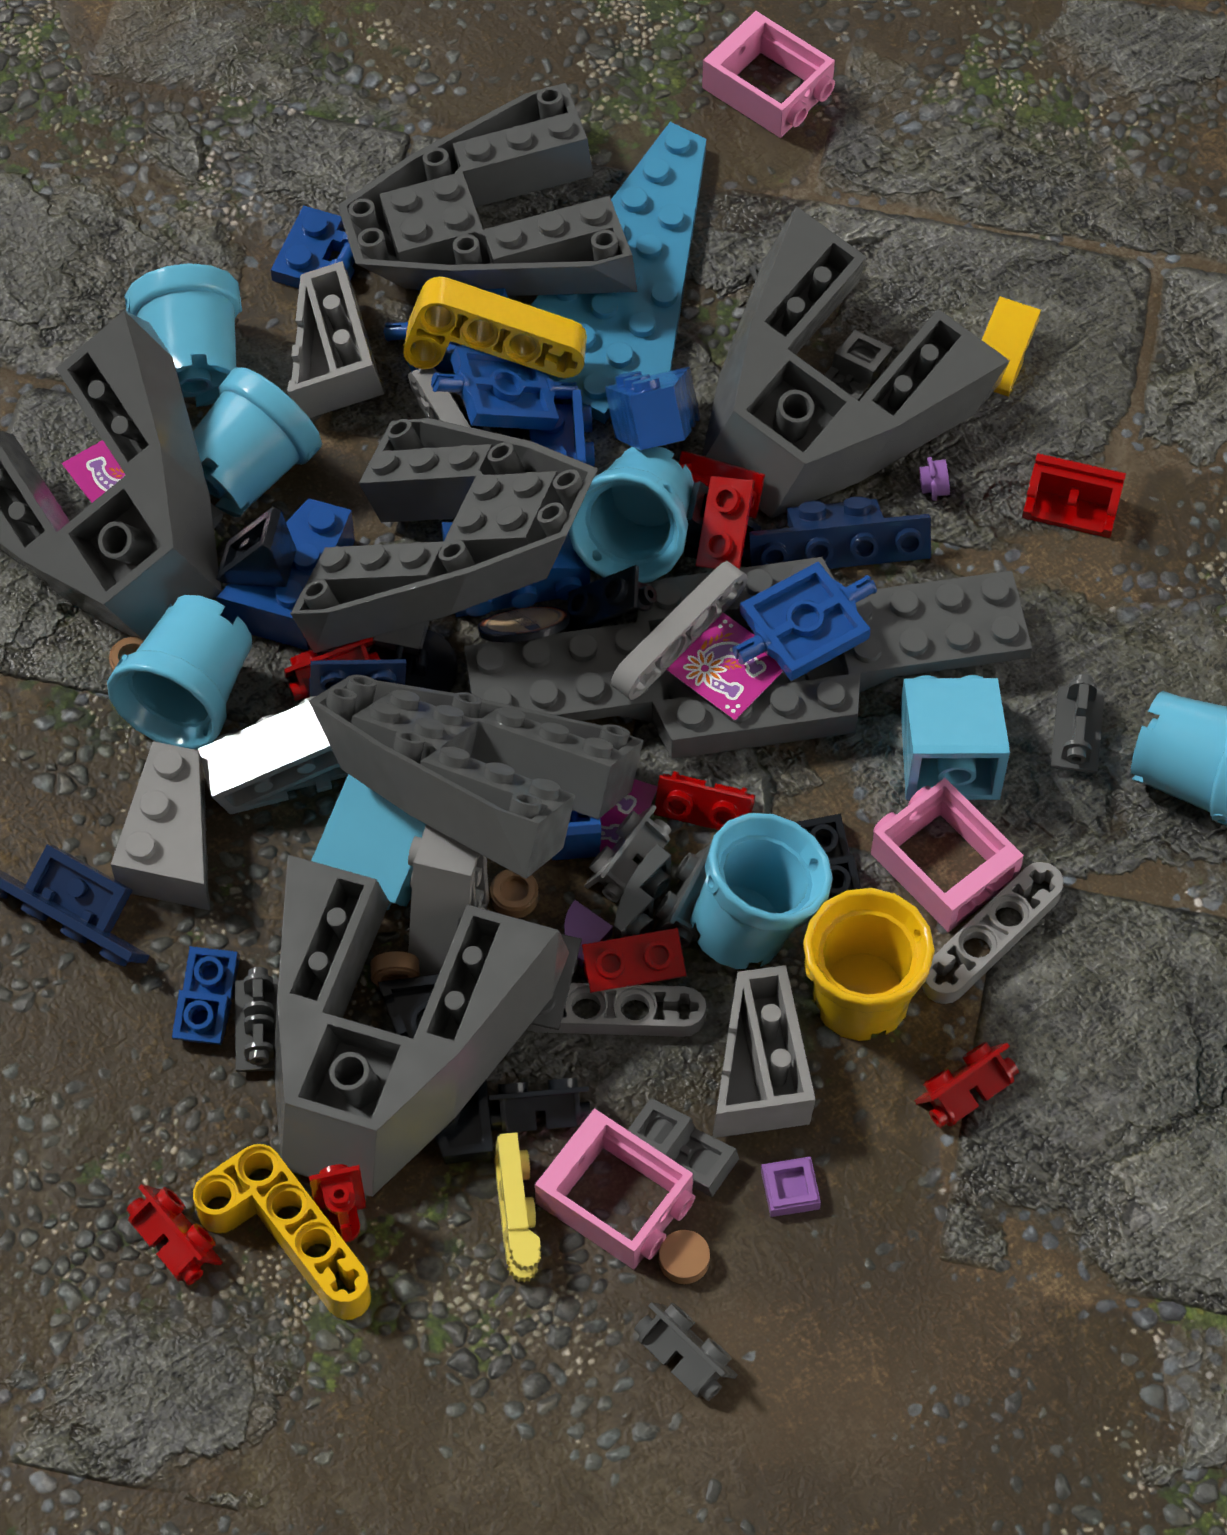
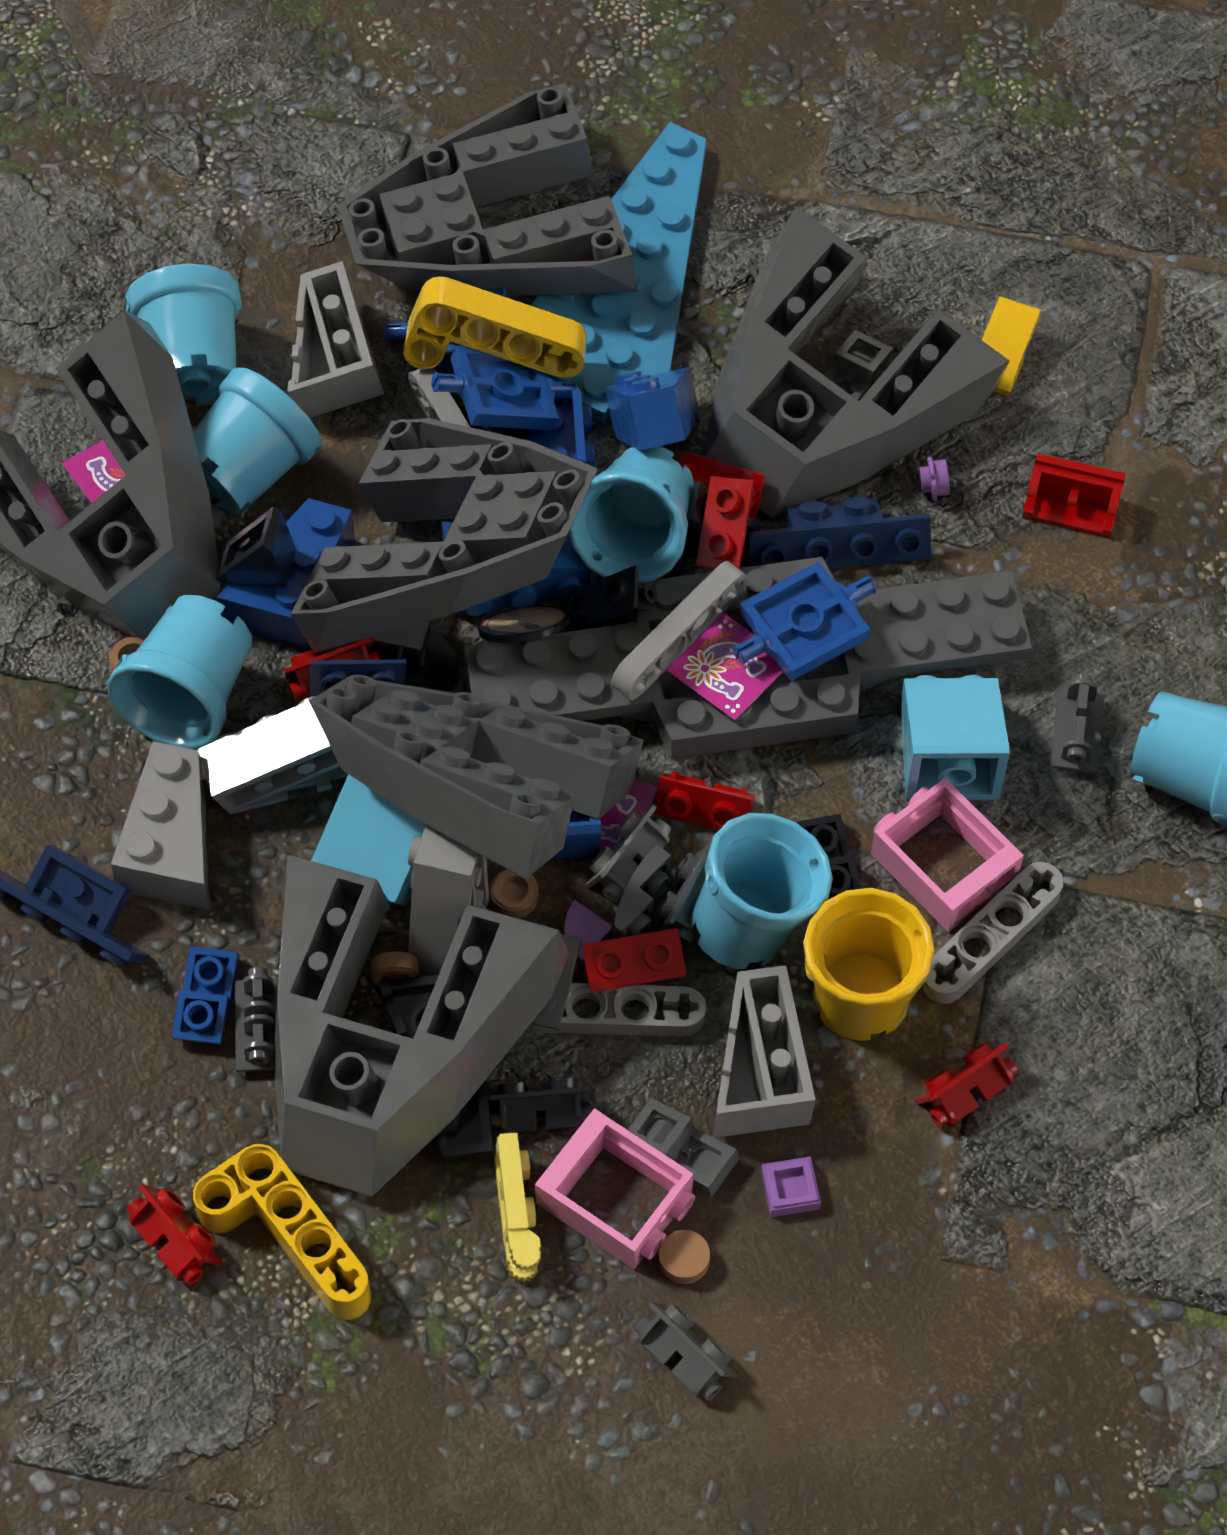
(310, 246): blue plate -> none
(339, 1195): red hinge -> none
(764, 36): bright pink window -> none

